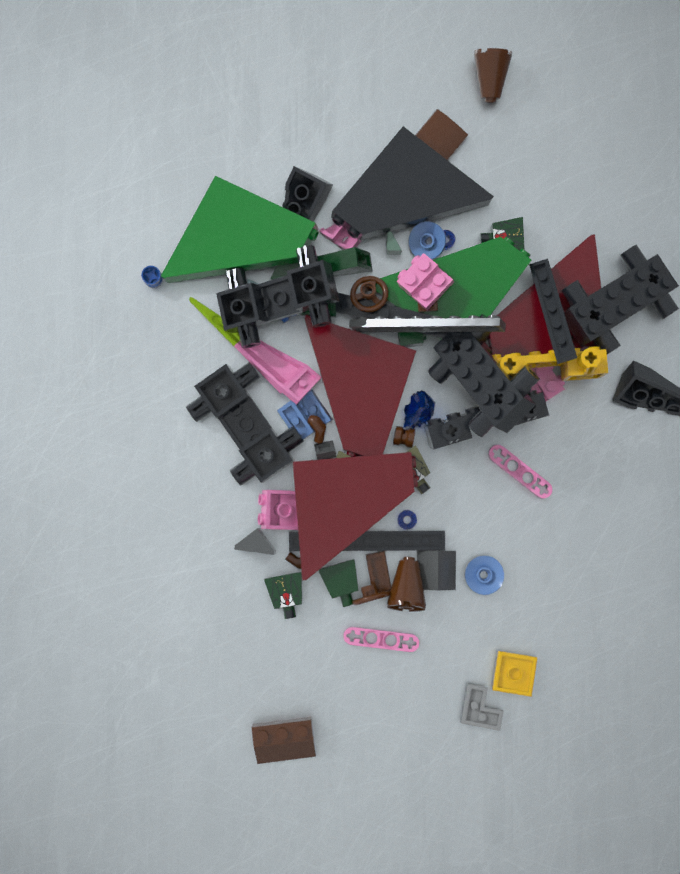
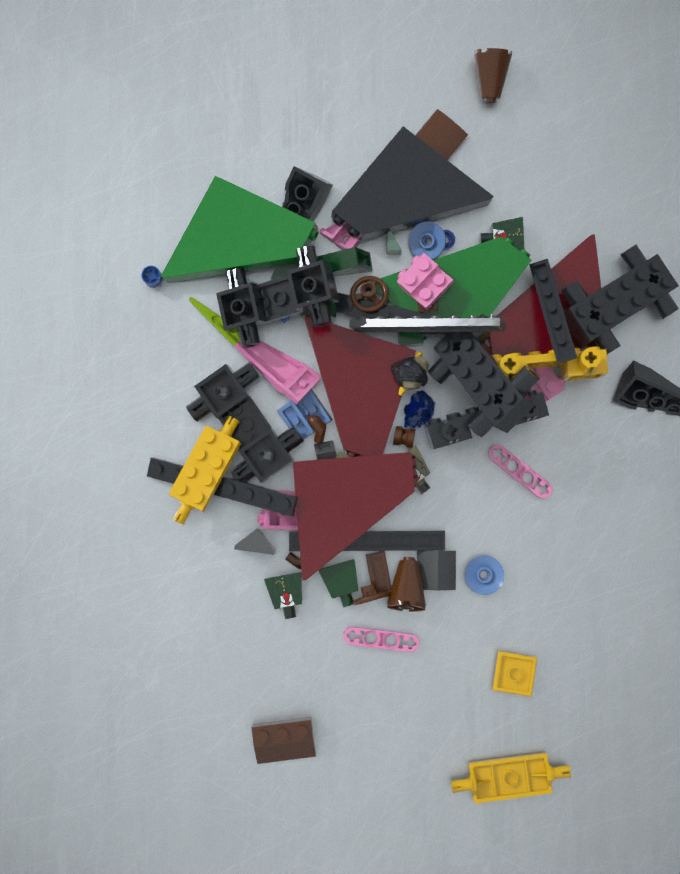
(204, 469): none -> yellow plate
(231, 489): none -> black plate
(410, 372): none -> black hair
(412, 516): clear blue plate -> none
(474, 711): light grey plate -> none
(510, 778): none -> yellow plate

